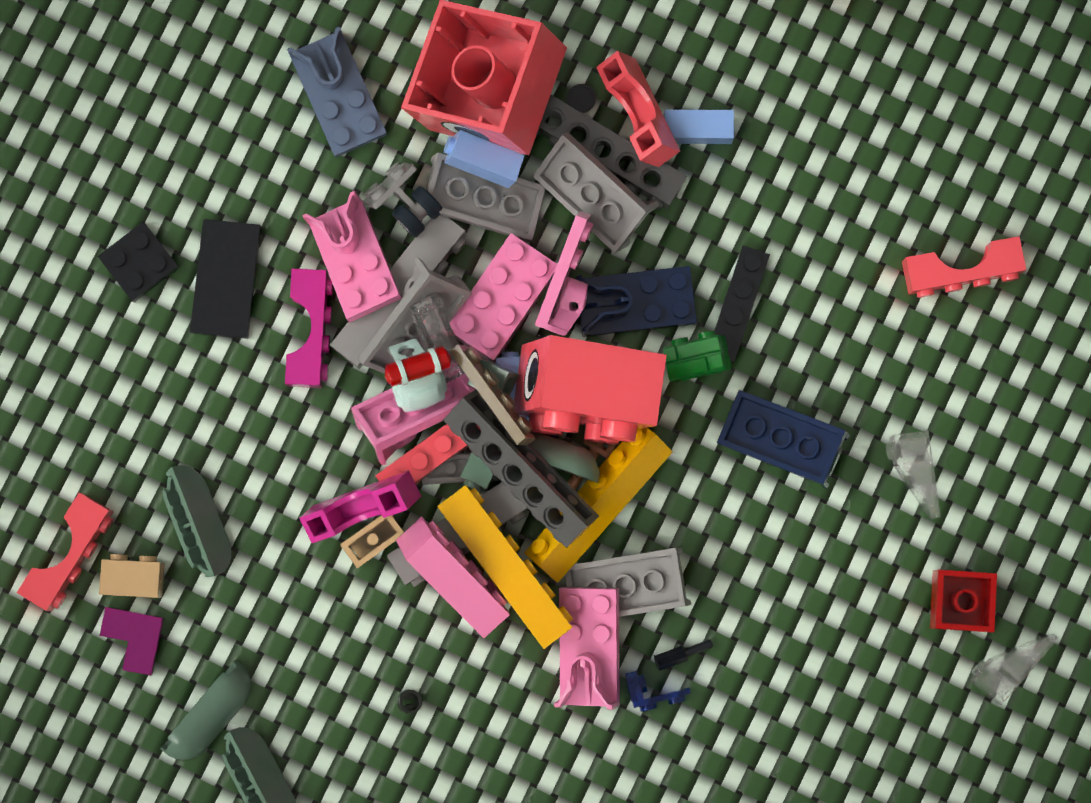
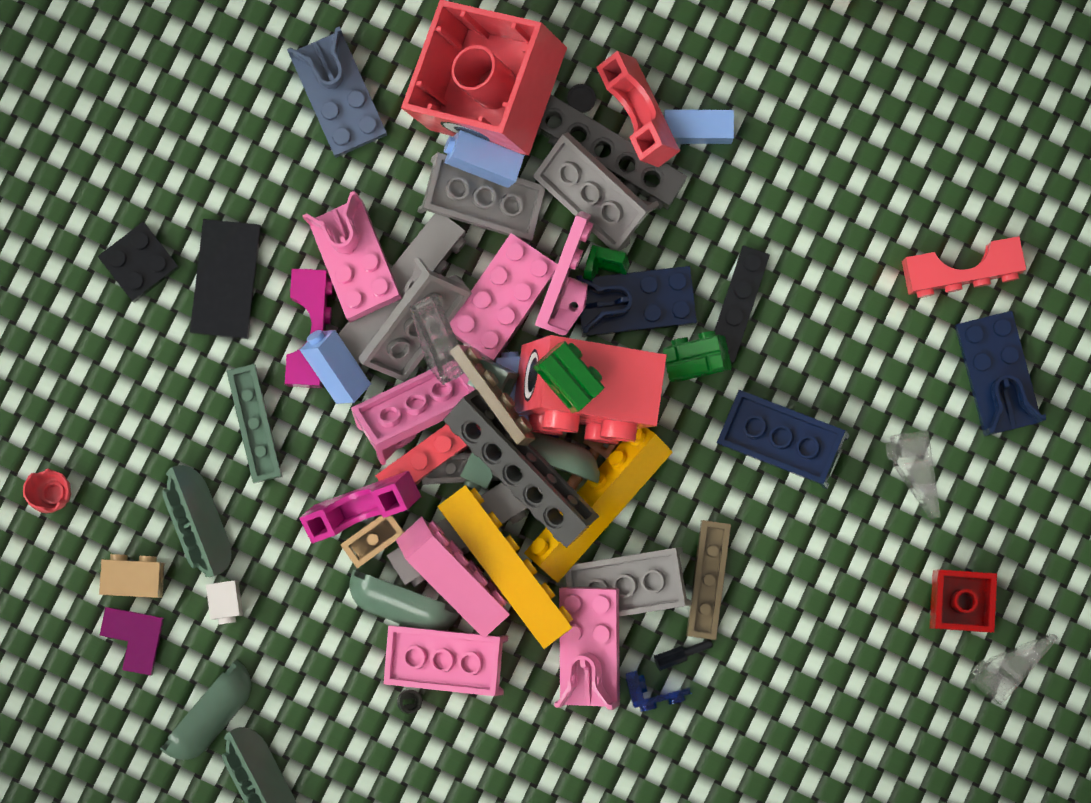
(47, 491): none -> coral hair
(86, 520): coral arch -> none
(224, 601): none -> white brick
(254, 423): none -> sand green plate
(335, 366): none -> light blue brick
(400, 603): none -> sand green brick
(409, 218): plate -> none
(419, 378): light aqua piece -> none
(444, 660): none -> bright pink plate
(569, 376): none -> green brick
(607, 260): none -> green tile
(708, 580): none -> dark tan plate
(998, 373): none -> dark blue plate

